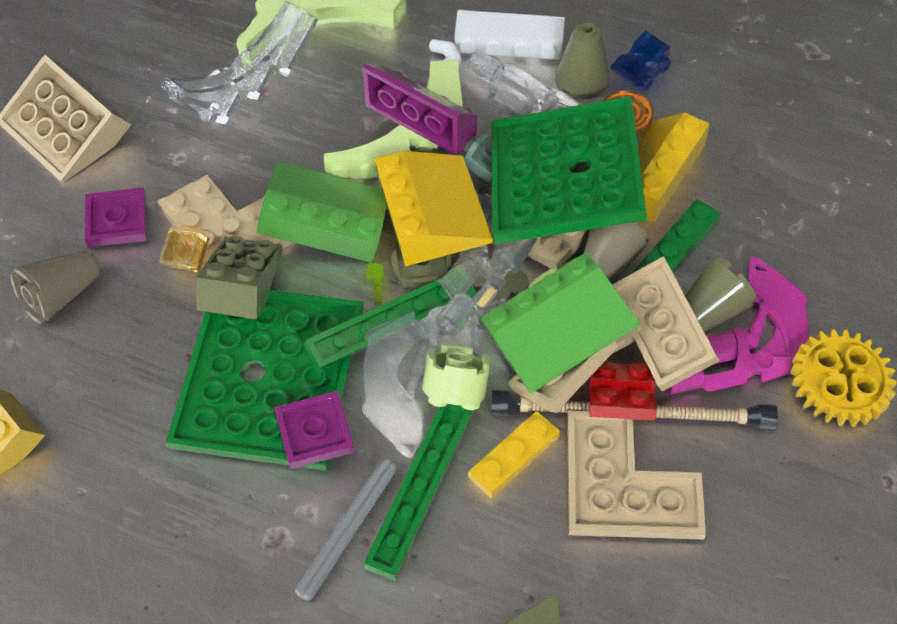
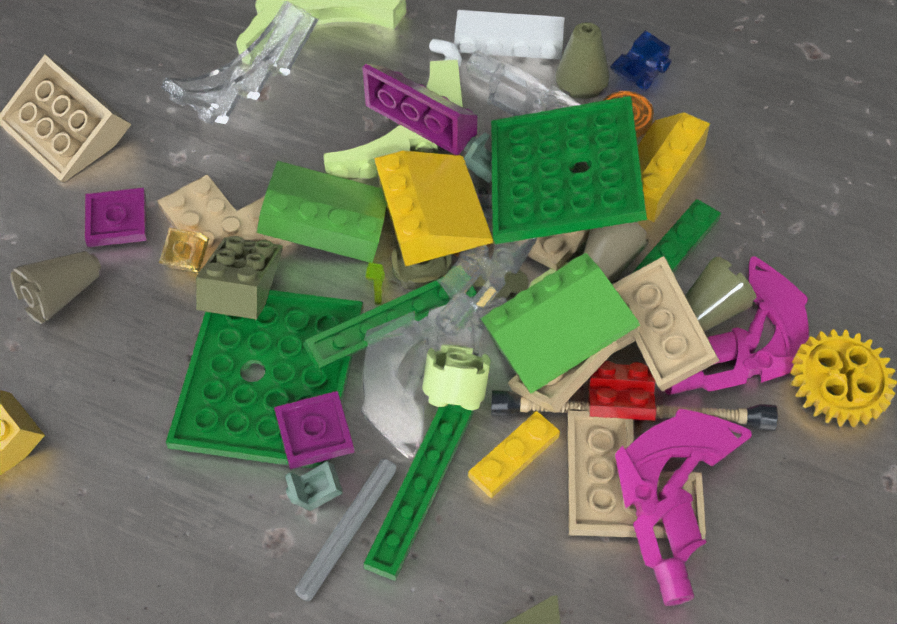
(314, 486): none -> sand green bracket
(639, 466): none -> dark pink piece

